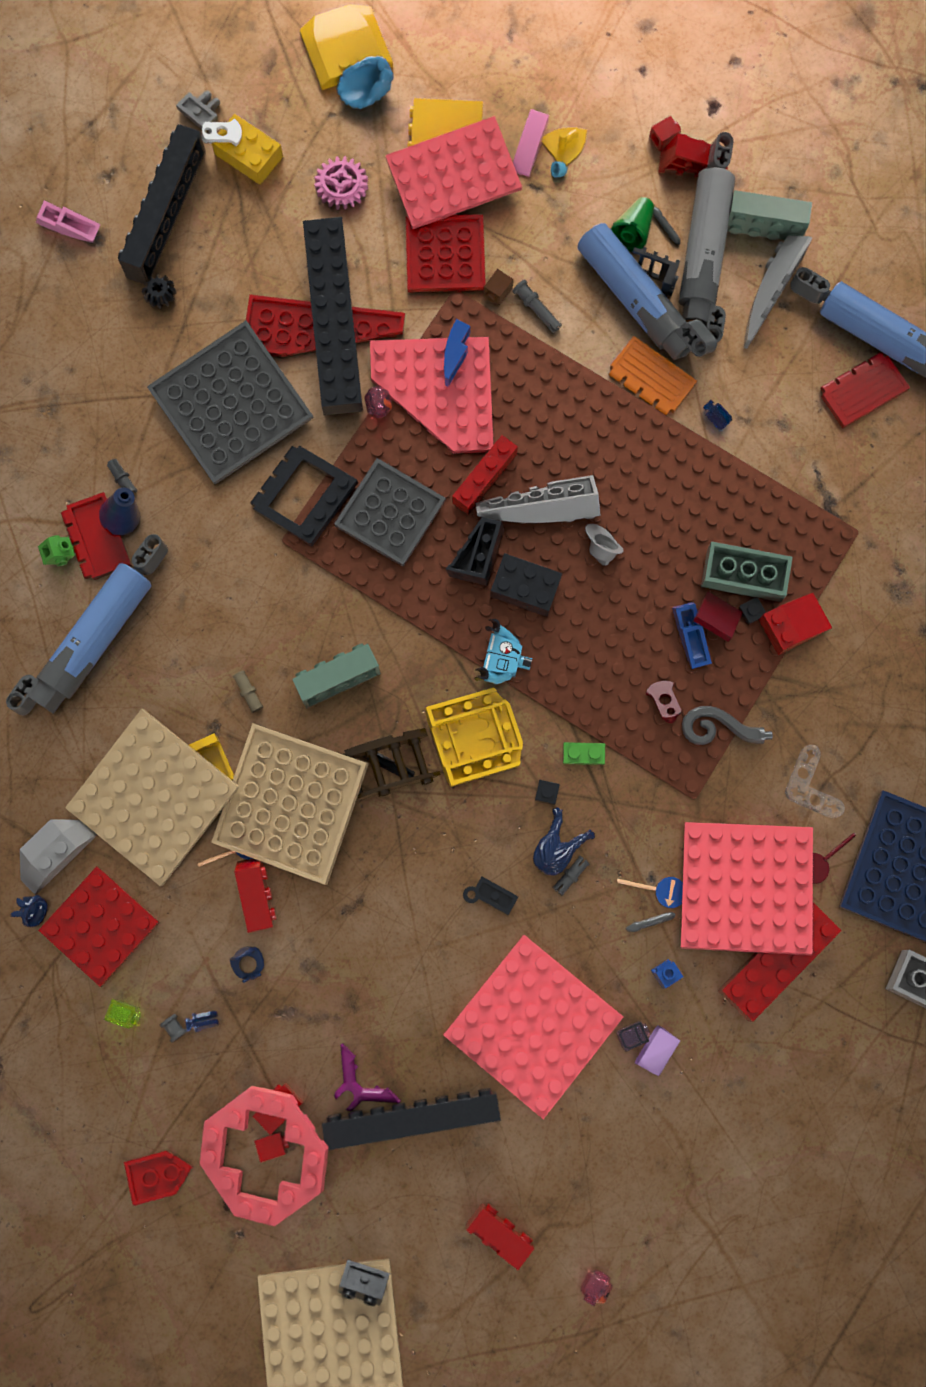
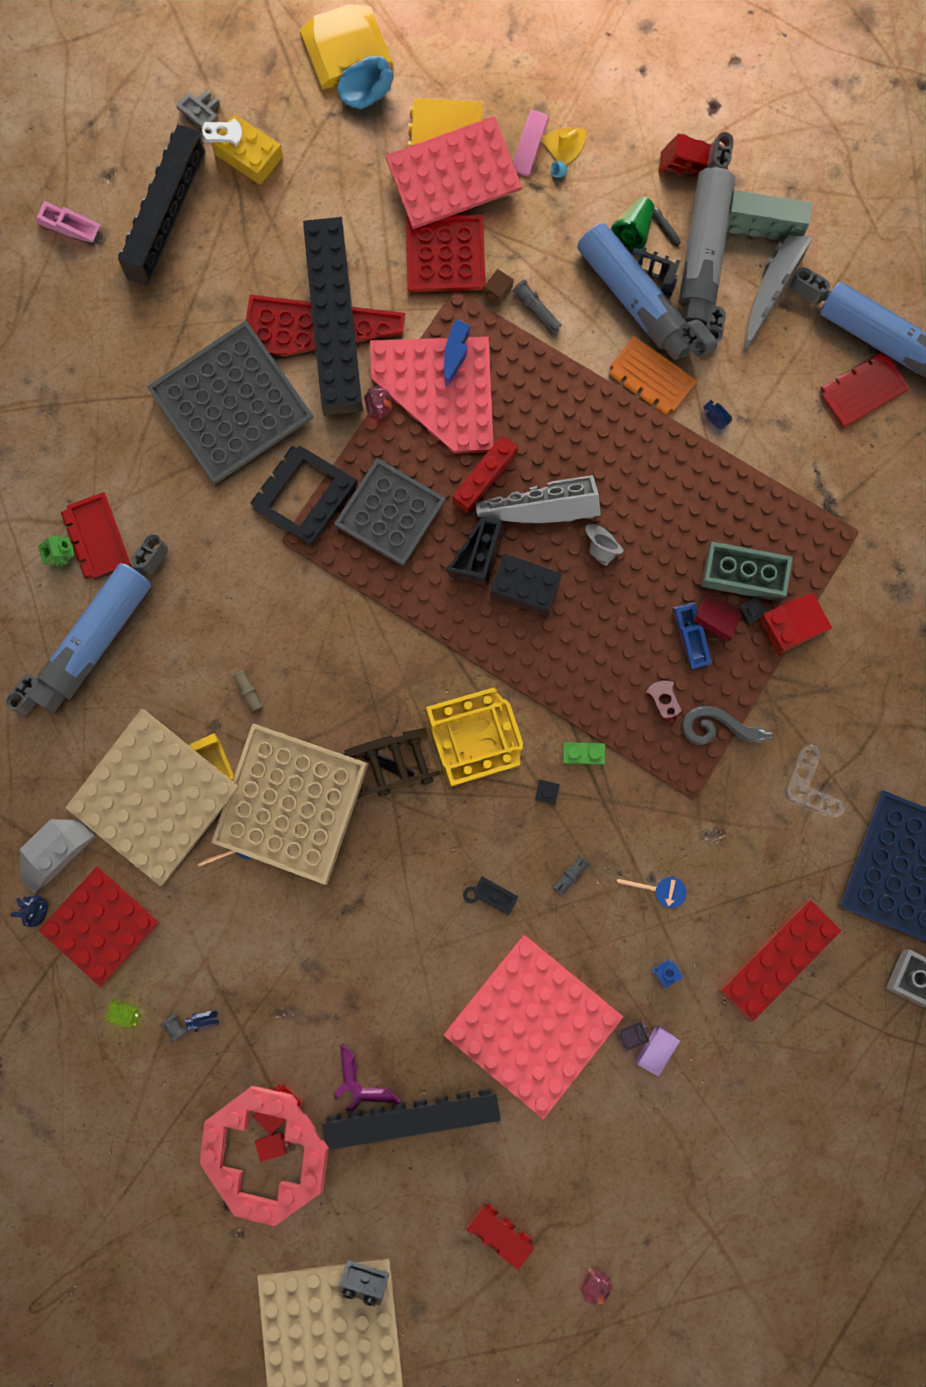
(120, 512): dark blue cone -> none
(121, 477): dark grey axle -> none
(155, 1176): red tile -> none
(157, 284): black gear -> none
(243, 952): dark blue piece -> none
(255, 895): red wedge -> none
(336, 177): bright pink gear -> none
(336, 675): sand green brick -> none
(502, 656): medium azure torso -> none
(553, 855): dark blue hair -> none
(636, 926): dark grey piece -> none
(664, 132): red brick -> none
(747, 888): coral plate -> none
(820, 863): dark red piece -> none

